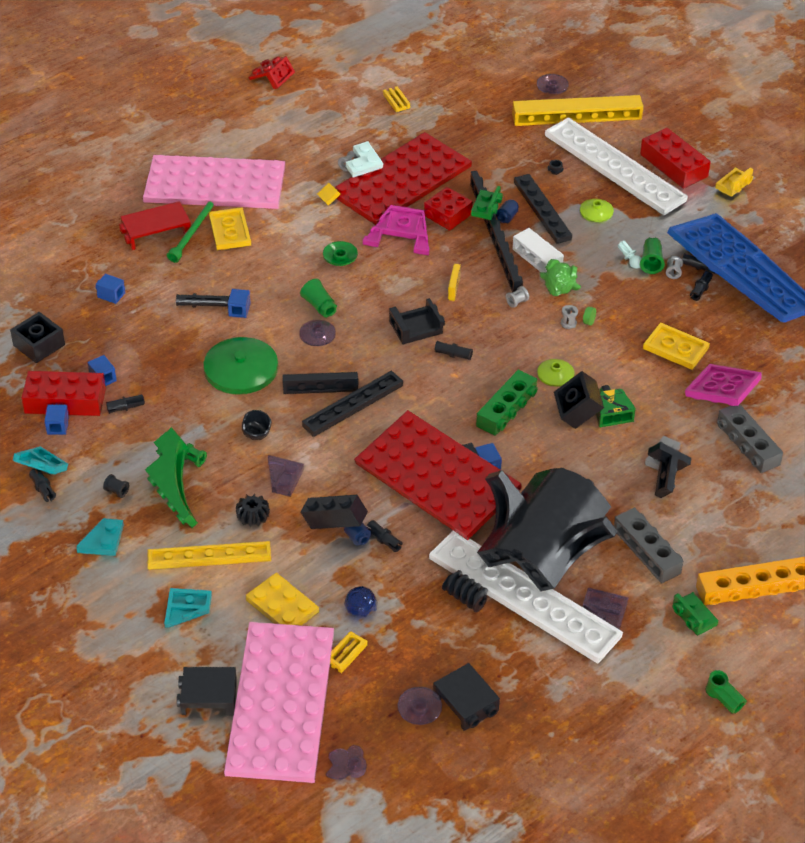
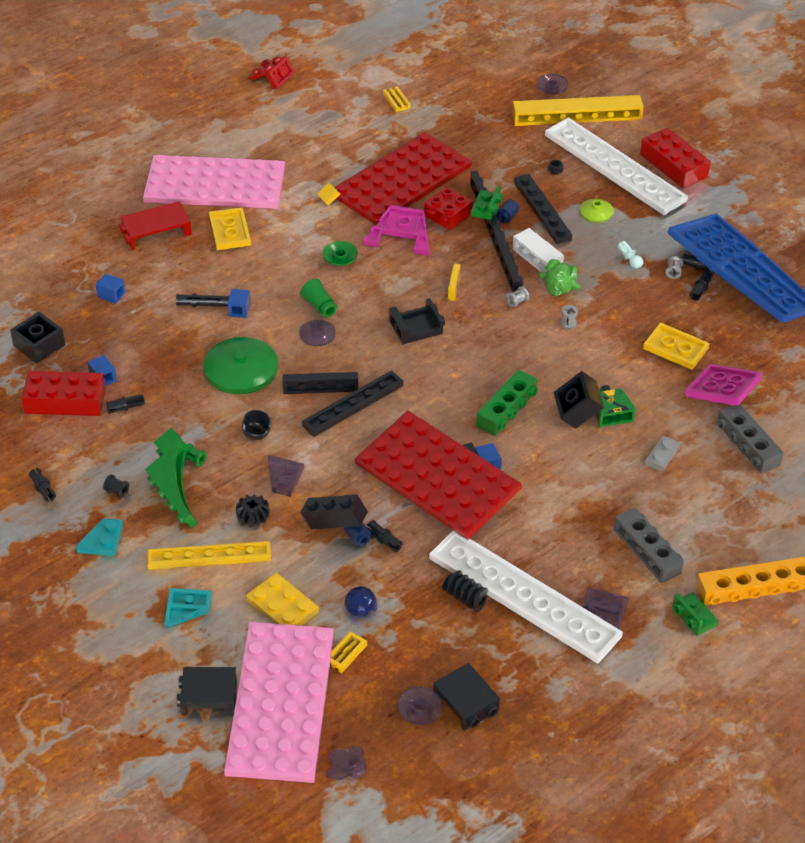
(41, 459): teal wing -> none
(56, 419): blue brick -> none
(175, 253): green piece -> none
(348, 157): light grey bush -> none
(366, 161): light aqua plate -> none
(453, 350): black pin -> none
(545, 524): black cylinder -> none
(555, 372): lime dish -> none
(589, 315): bright green tile -> none
(652, 257): green plant -> none
(670, 463): black bracket -> none
(724, 691): green piece -> none
(734, 181): yellow bracket -> none

